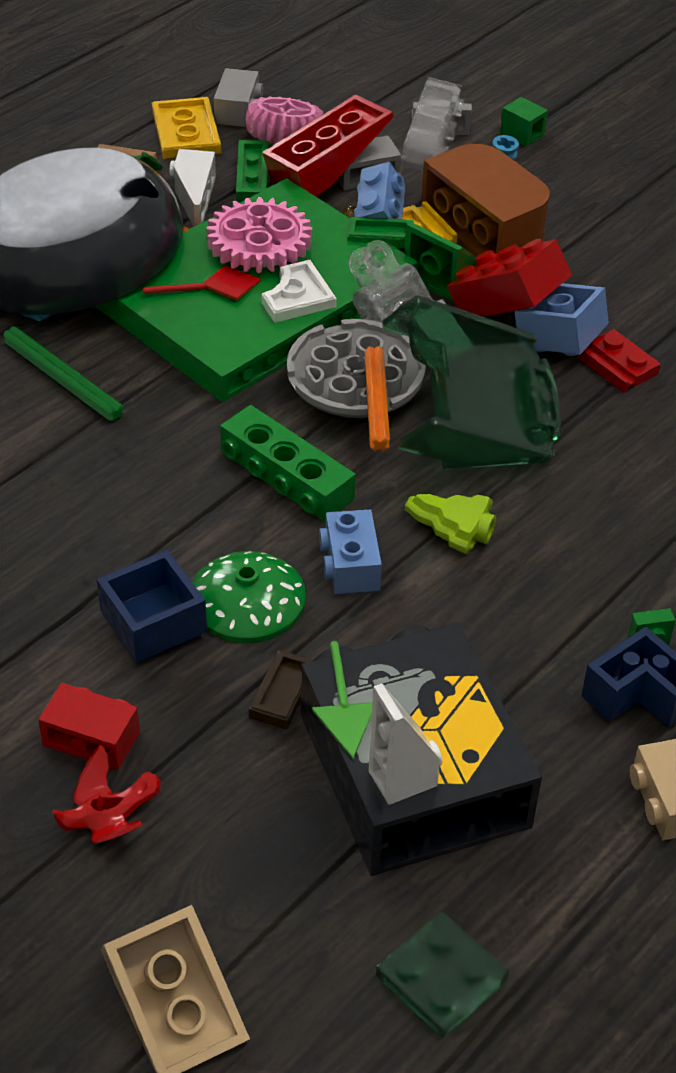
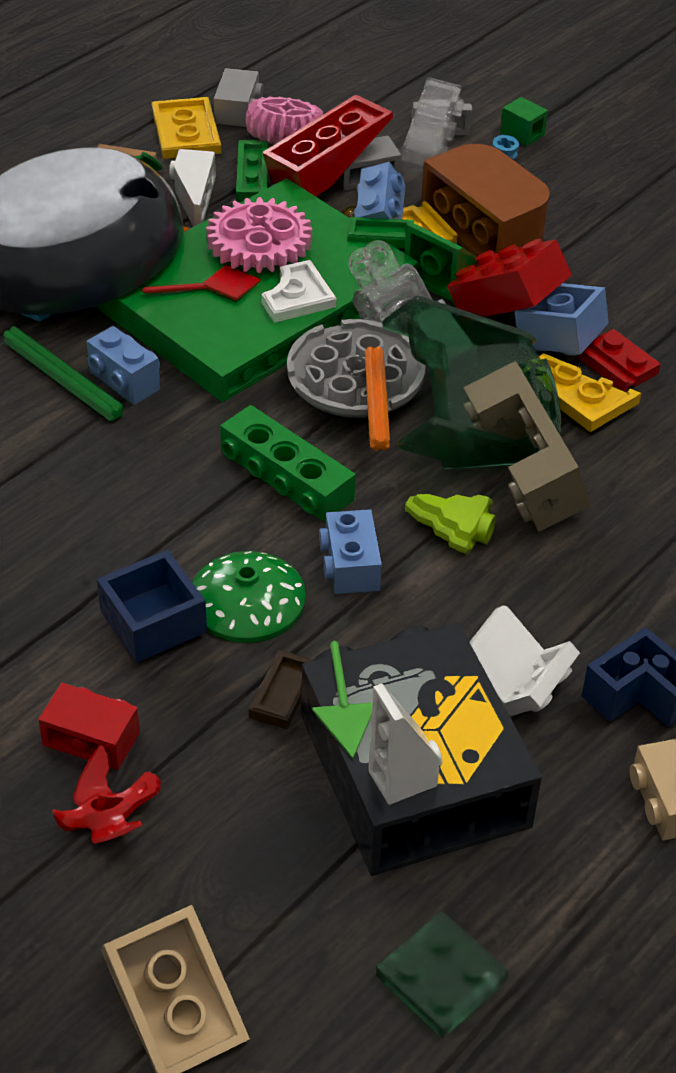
(123, 365): none -> medium blue brick
(518, 664): none -> white bracket
(546, 483): none -> dark tan plate
(586, 399): none -> yellow wing
(658, 621): green plate -> none

